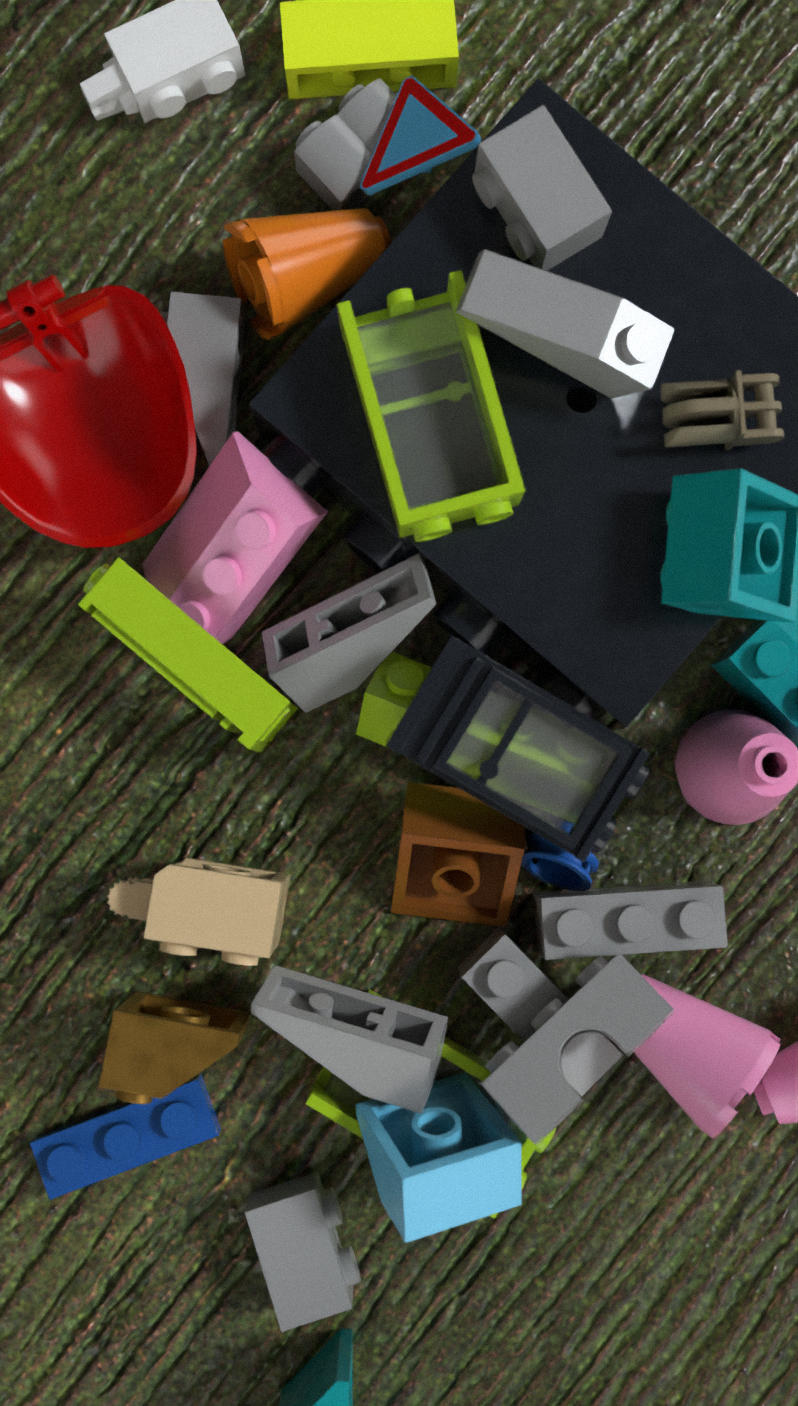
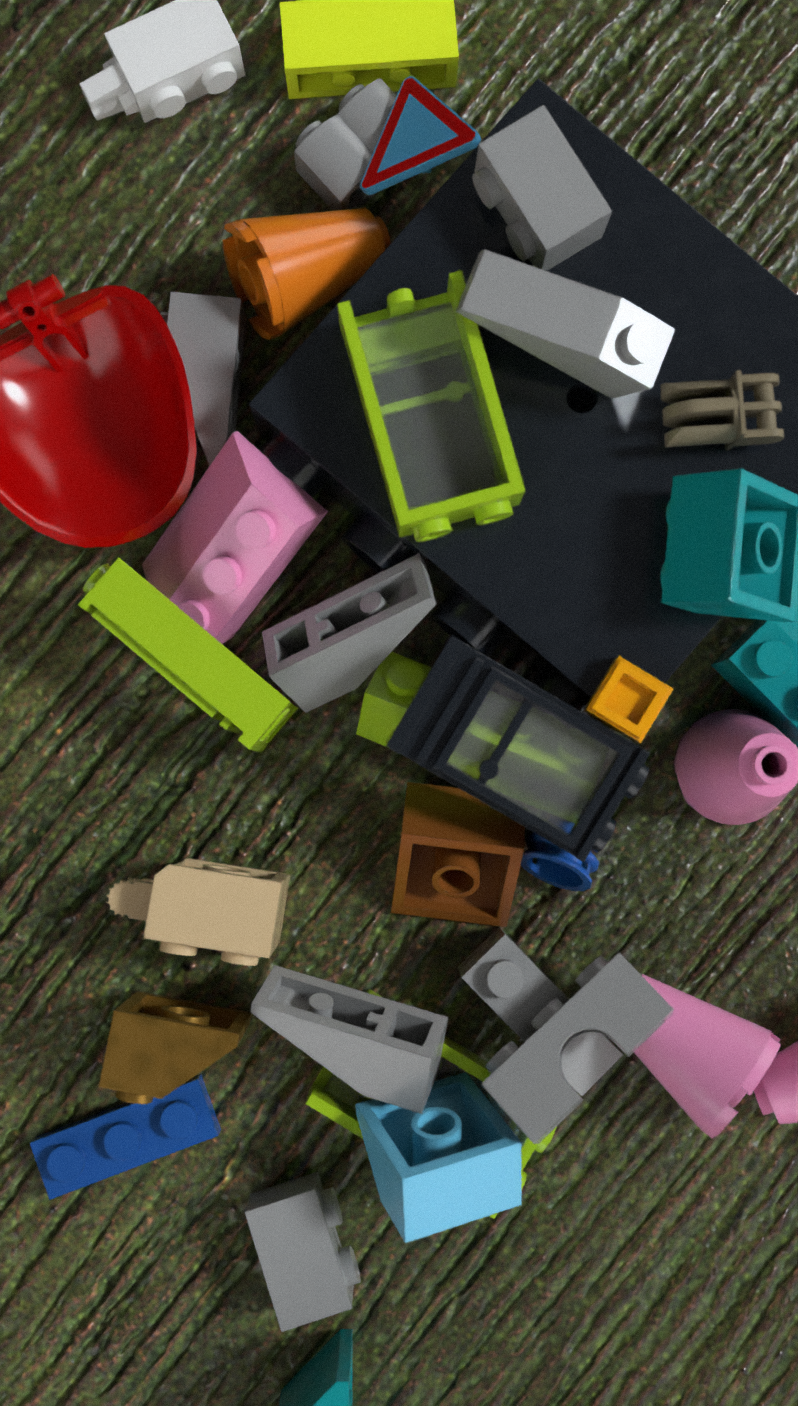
(628, 699): none -> light orange tile
(630, 920): light grey brick -> none

